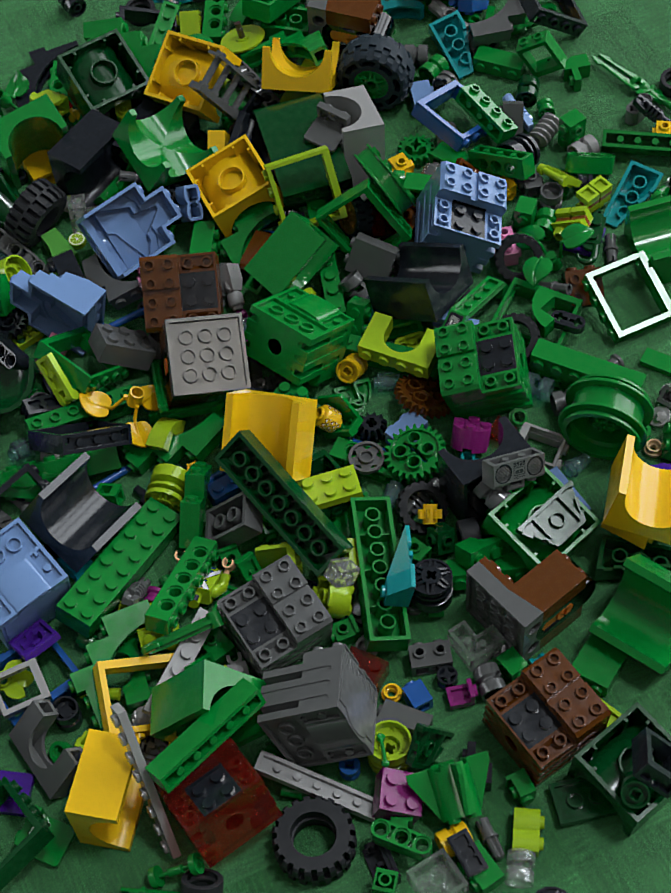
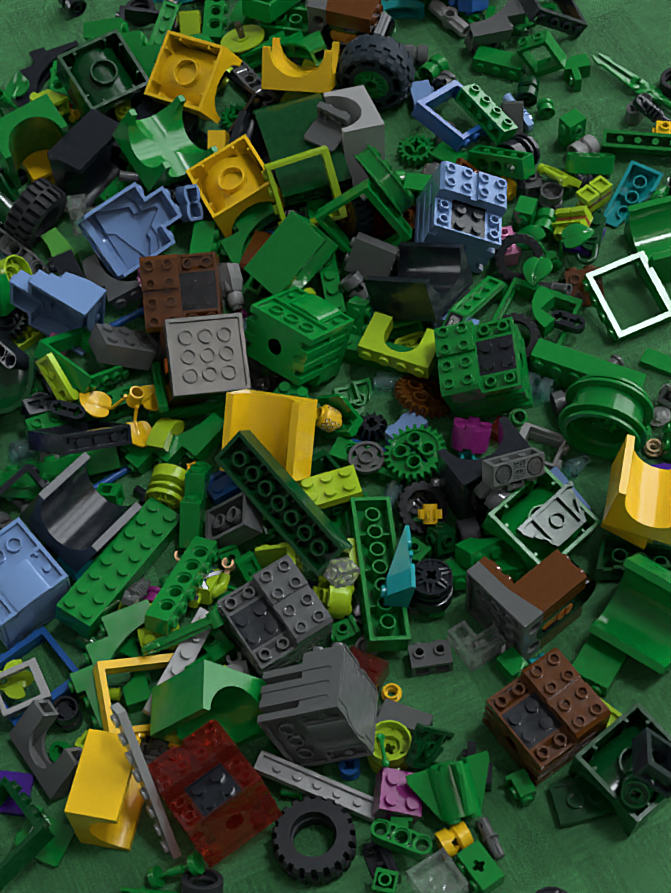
(39, 635): dark purple piece -> none
(67, 411): none -> black beam
(77, 241): tile -> none
(139, 717): light grey hat -> none
(205, 735): green brick -> none
(212, 95): dark grey fence -> none
(351, 368): yellow wheel -> none
(401, 162): yellow brick -> none
(417, 695): blue brick -> none
(447, 672): black wheel -> none
(452, 41): teal wedge -> none
(461, 695): magenta bracket -> none
(467, 853): black plate -> none
(489, 678): dark grey wheel -> none
(520, 866): clear wheel -> none
(527, 828): lime brick -> none
(545, 129): light grey piece -> none
(611, 249): dark grey pin -> none

